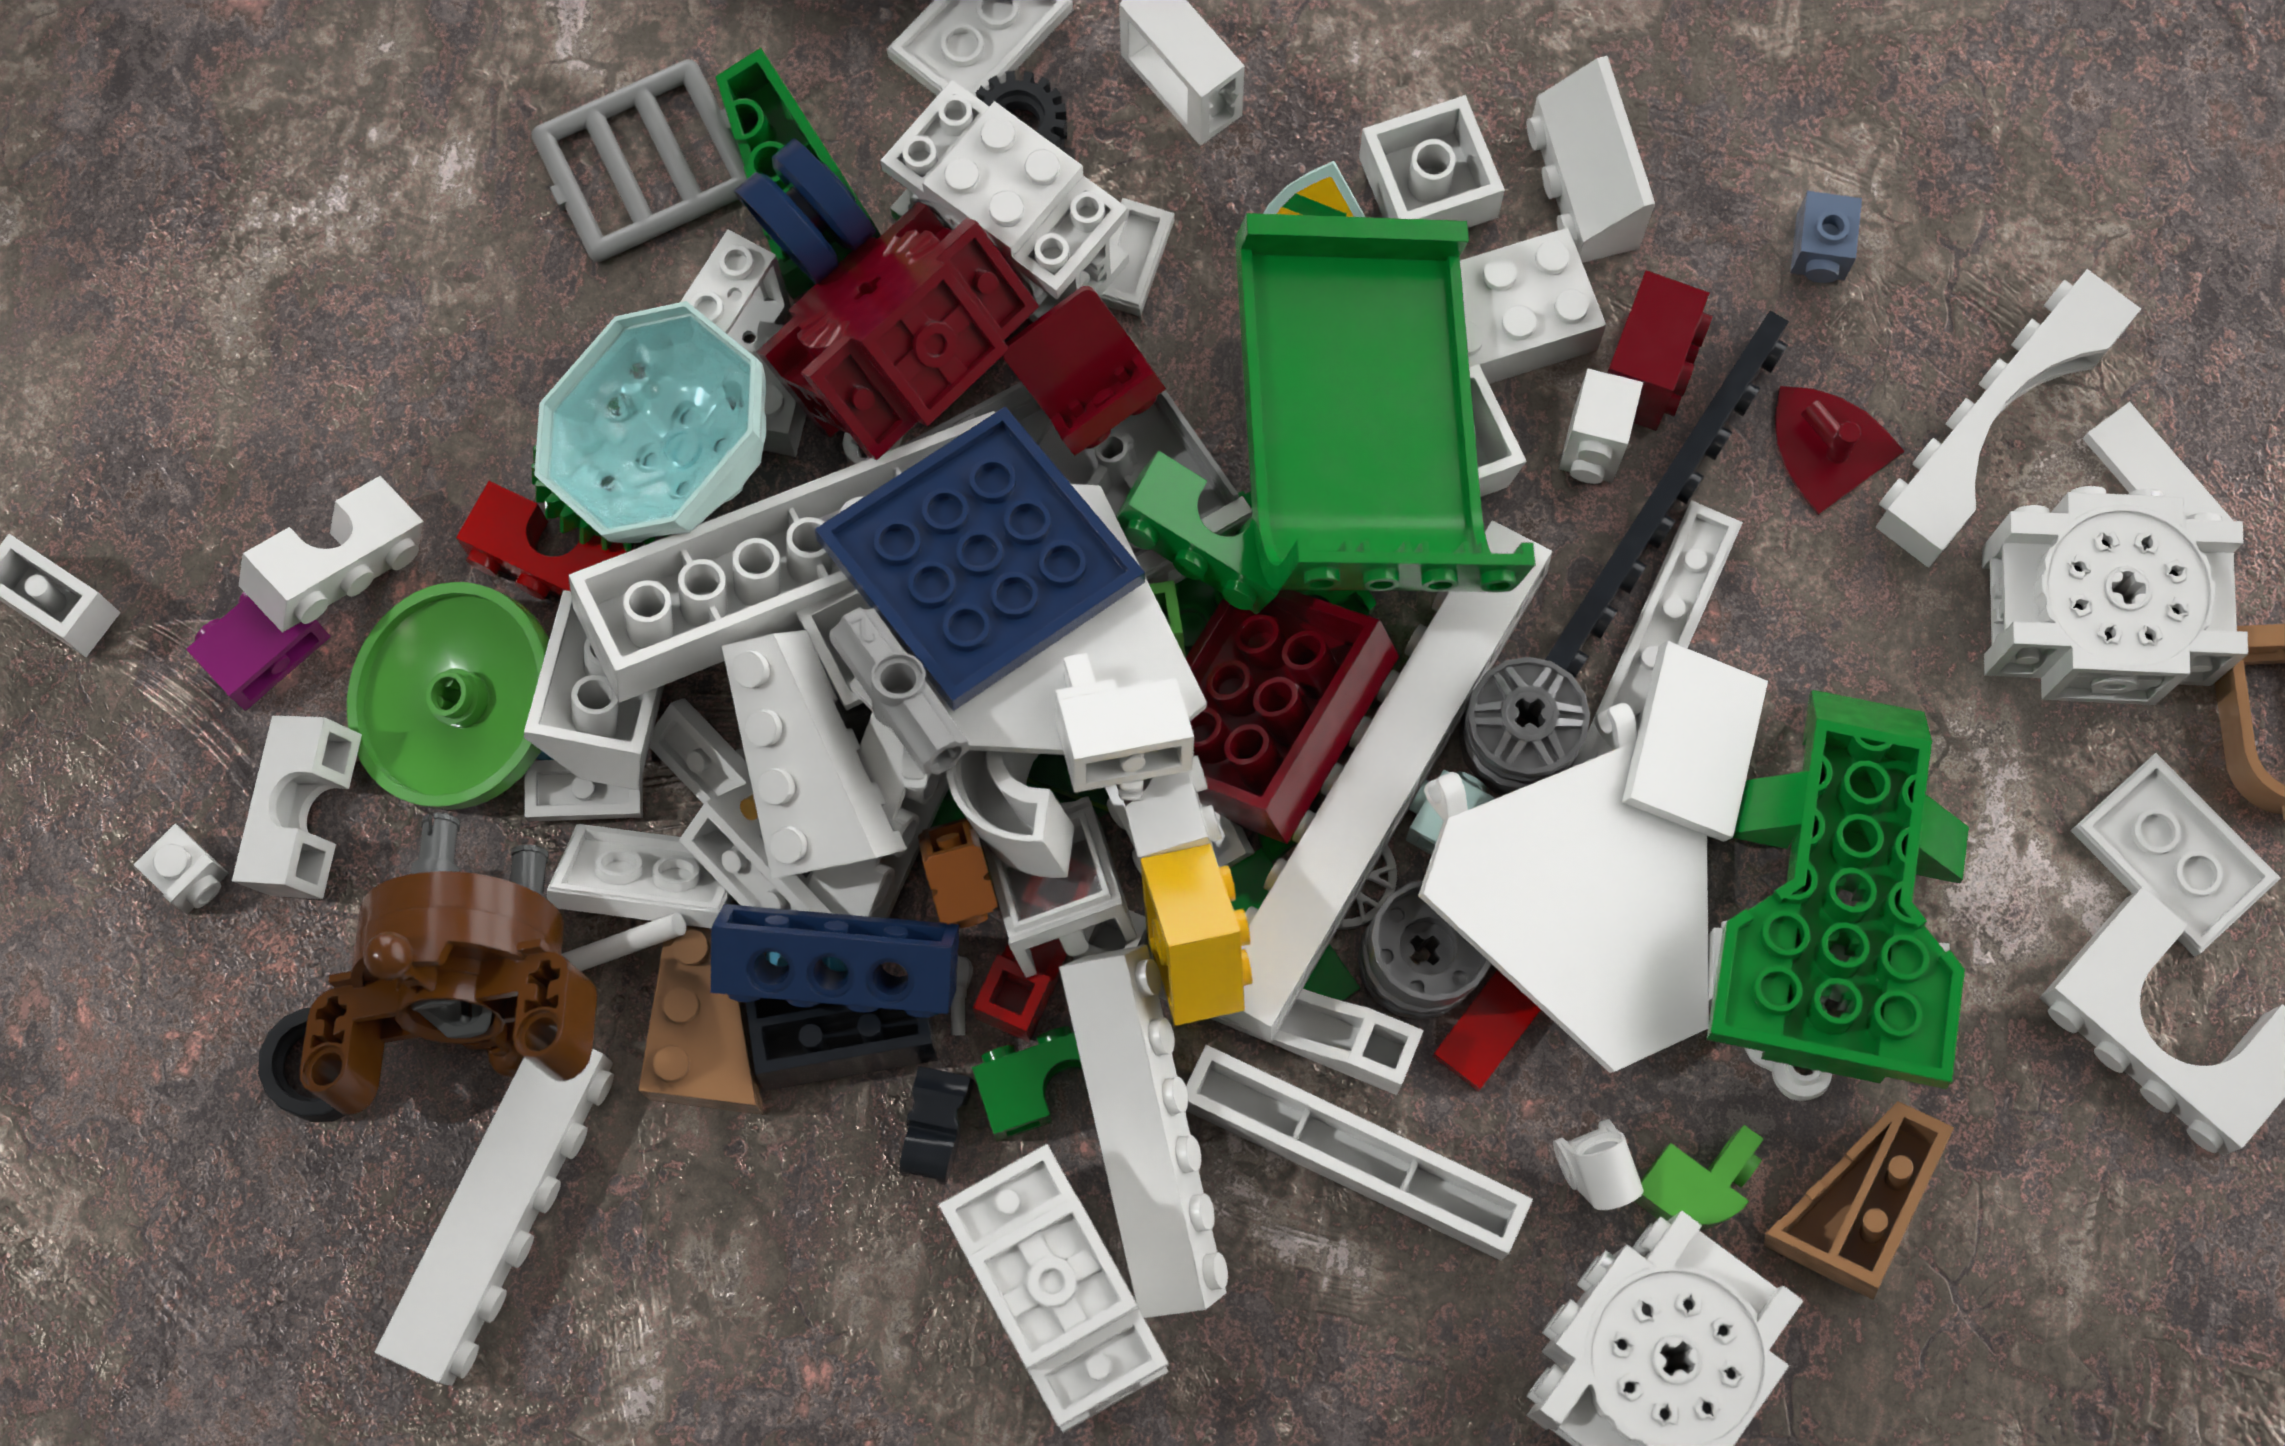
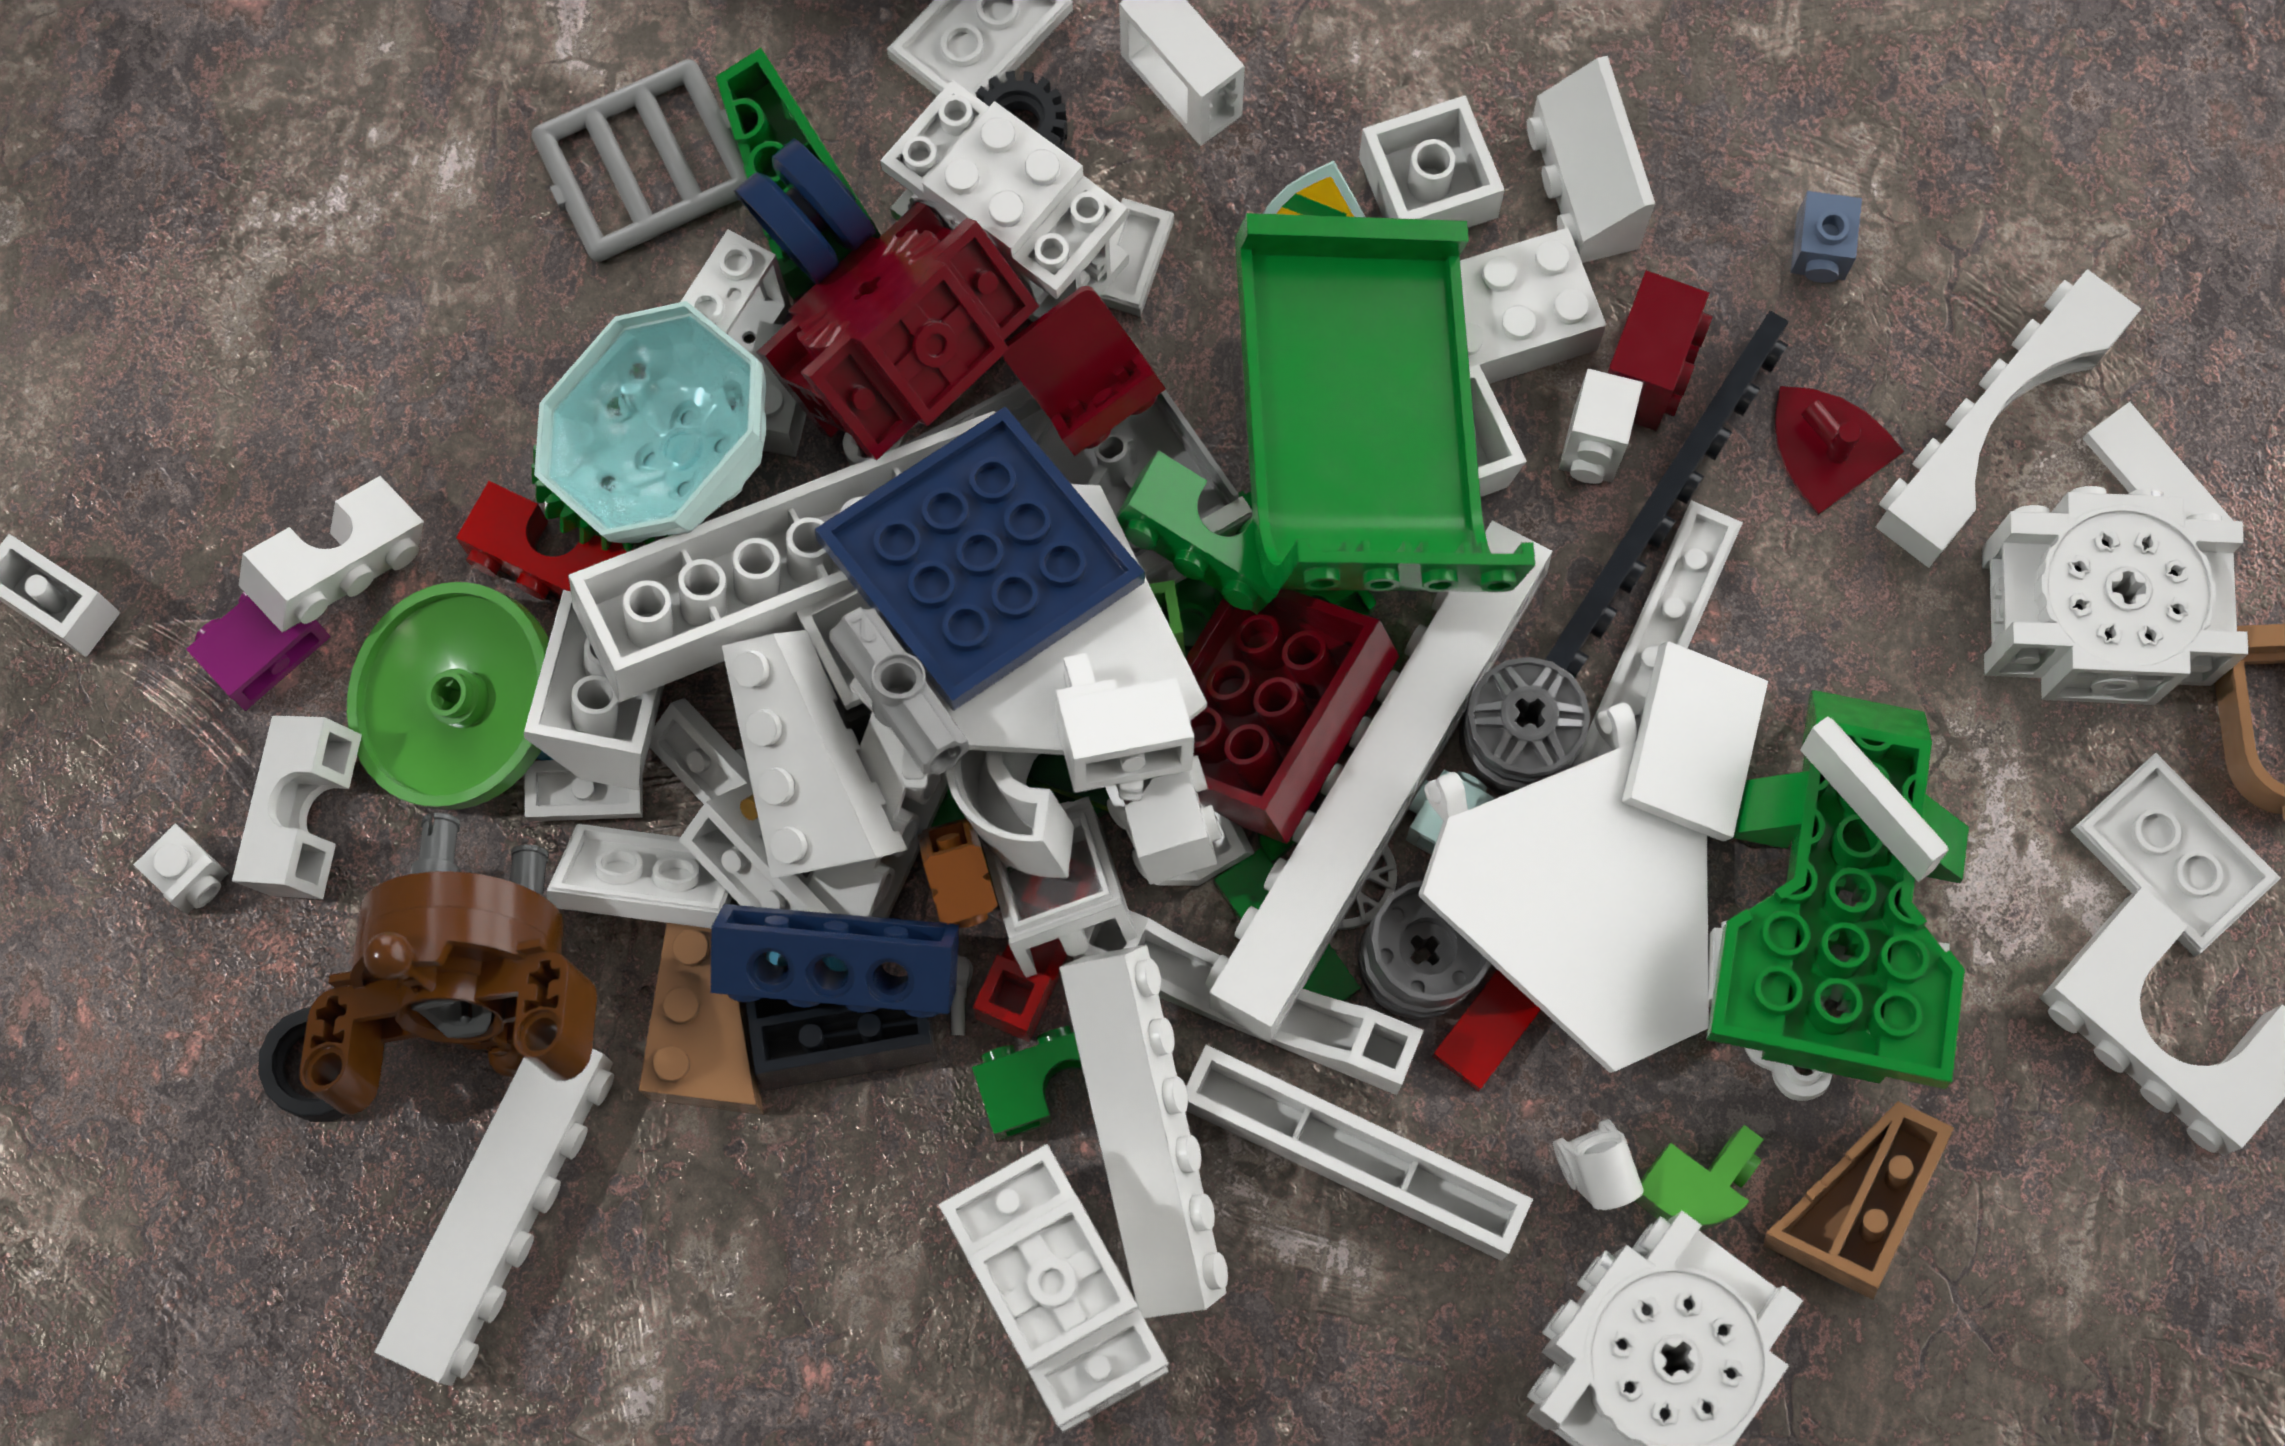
(627, 942): white bar -> none
(933, 1123): black leg -> none
(1196, 933): yellow brick -> none
(1874, 798): none -> white tile

